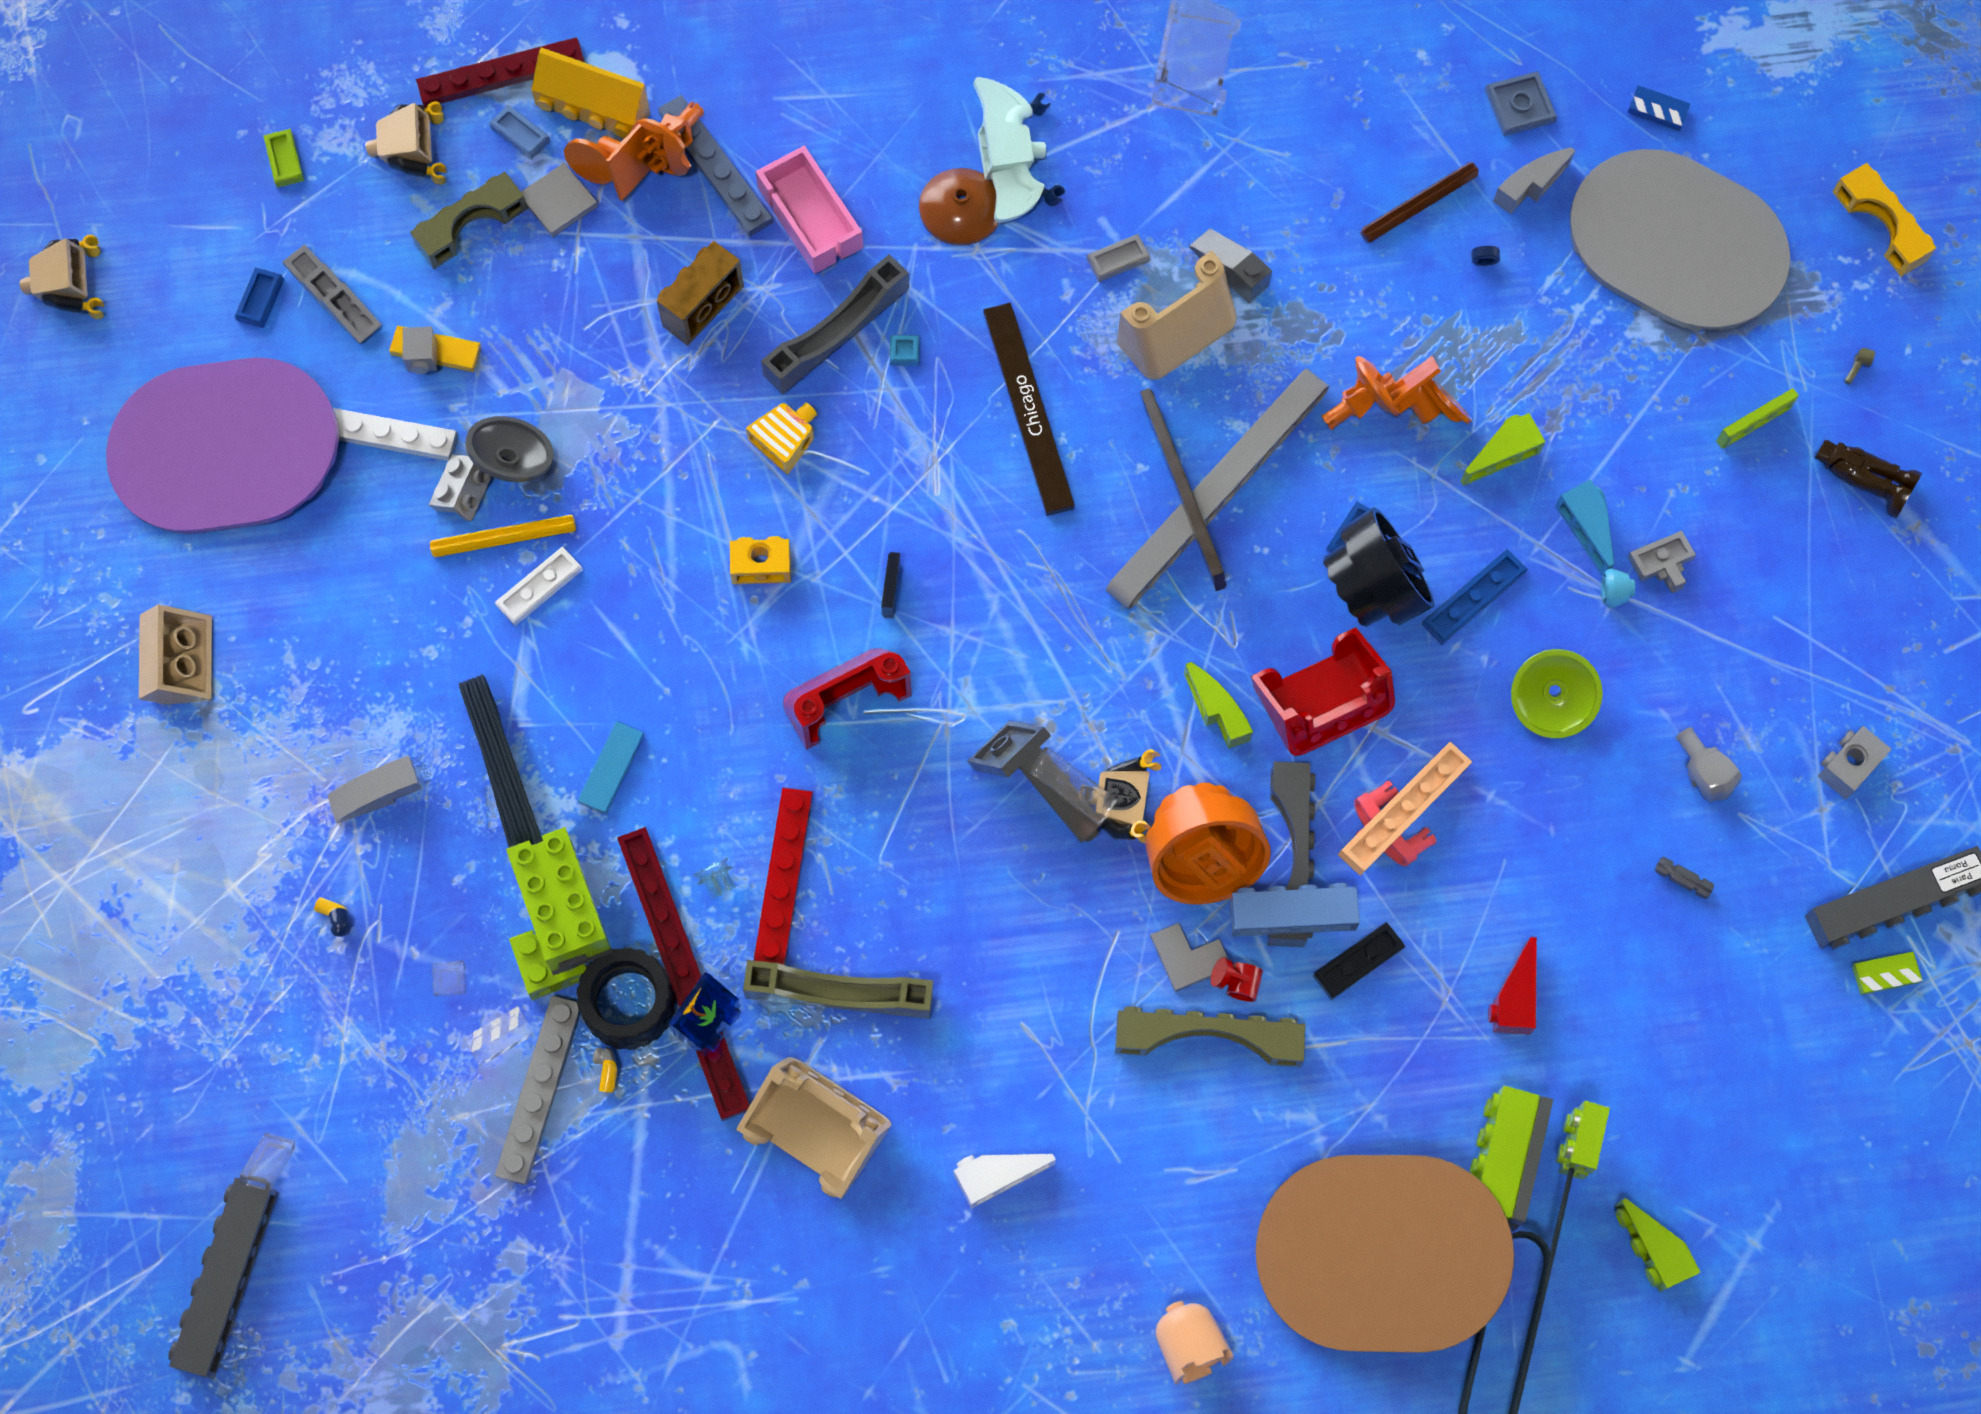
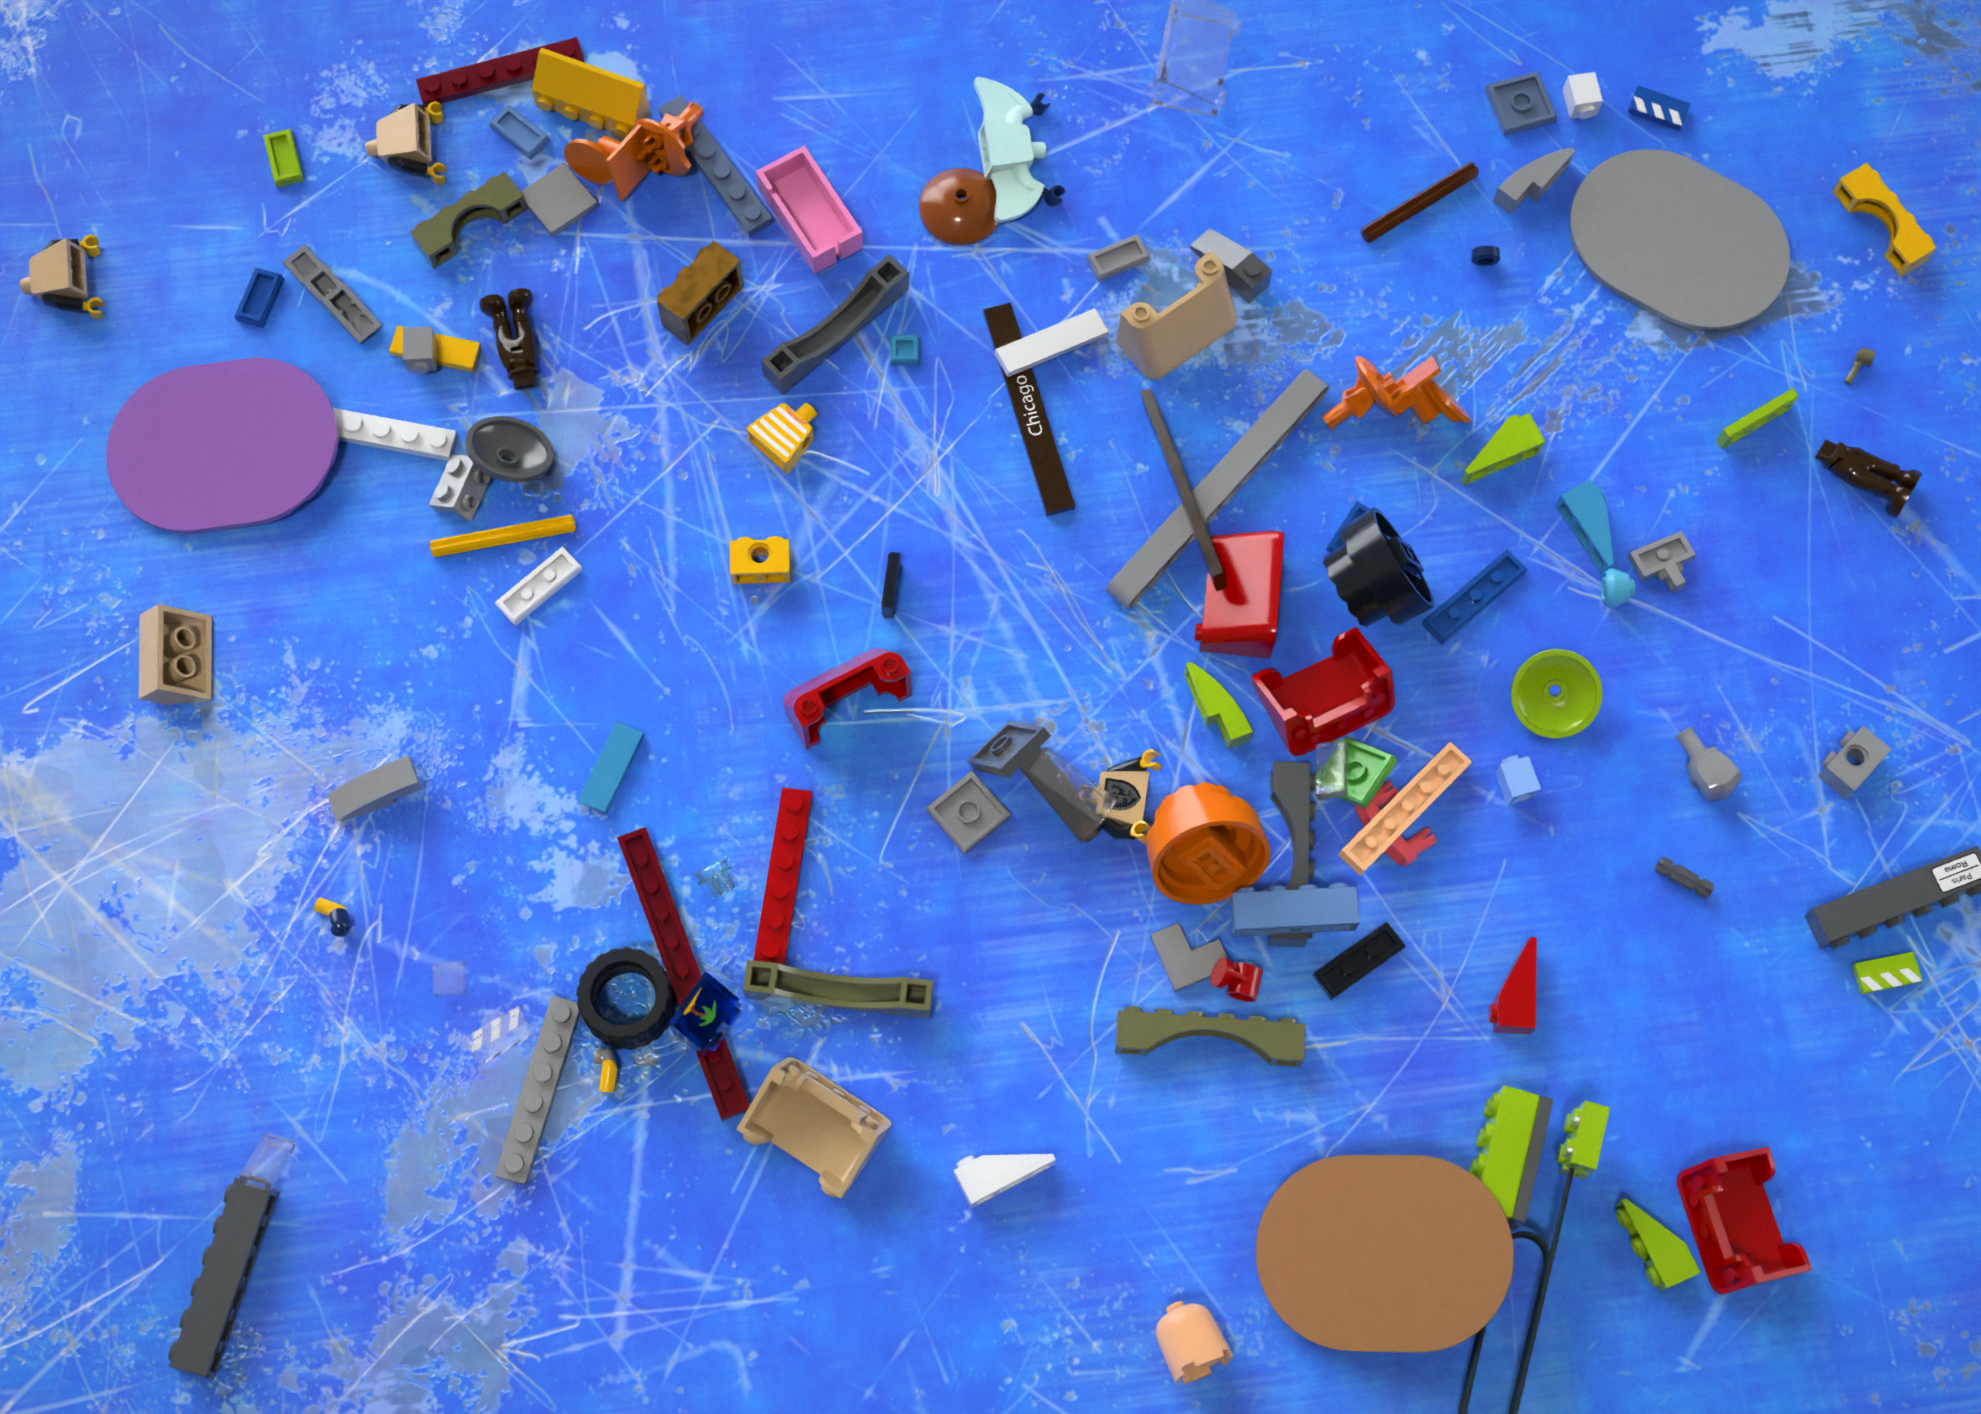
(516, 354): none -> dark brown piece
(544, 867): lime piece -> none
(968, 812): none -> light grey tile
(1051, 342): none -> white tile
(1245, 613): none -> windscreen
(1331, 769): none -> clear tile
(1366, 772): none -> bright green tile
(1517, 779): none -> light blue brick
(1582, 95): none -> white brick
(1736, 1222): none -> red windscreen

